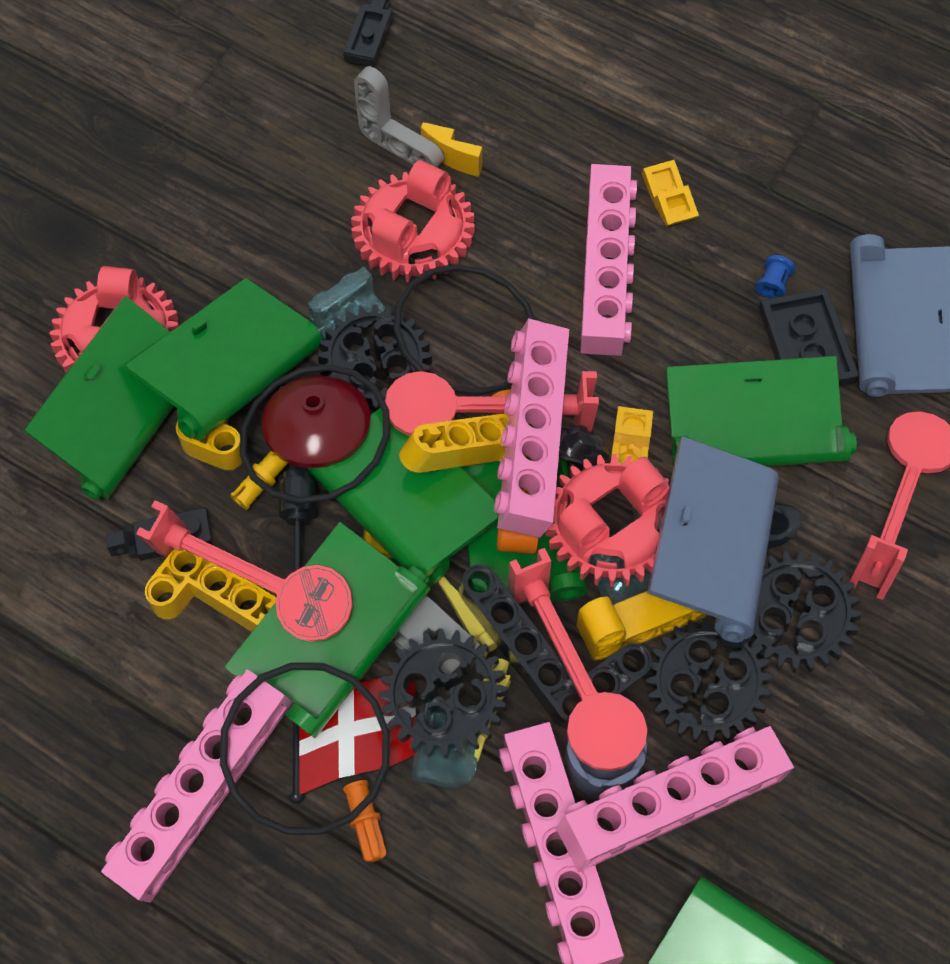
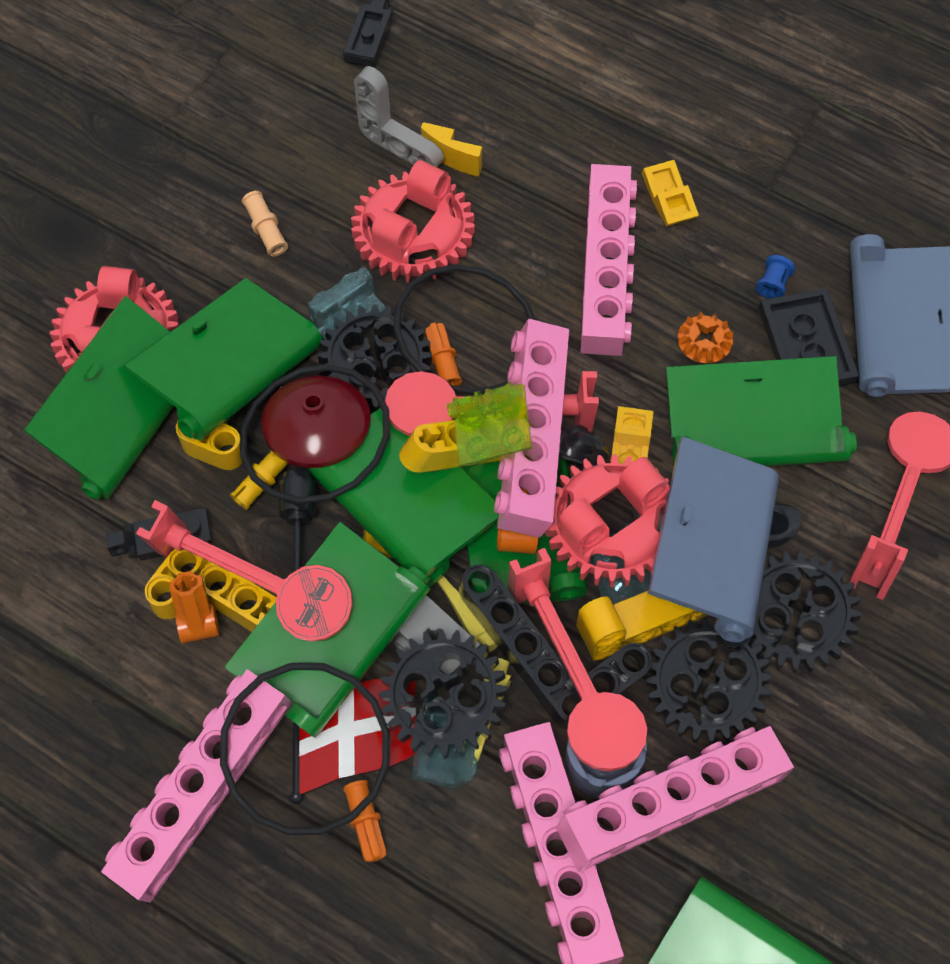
(194, 614): none -> orange piece
(264, 223): none -> light nougat pin
(443, 354): none -> orange axle
(491, 424): none -> clear neon green hinge
(704, 350): none -> orange gear

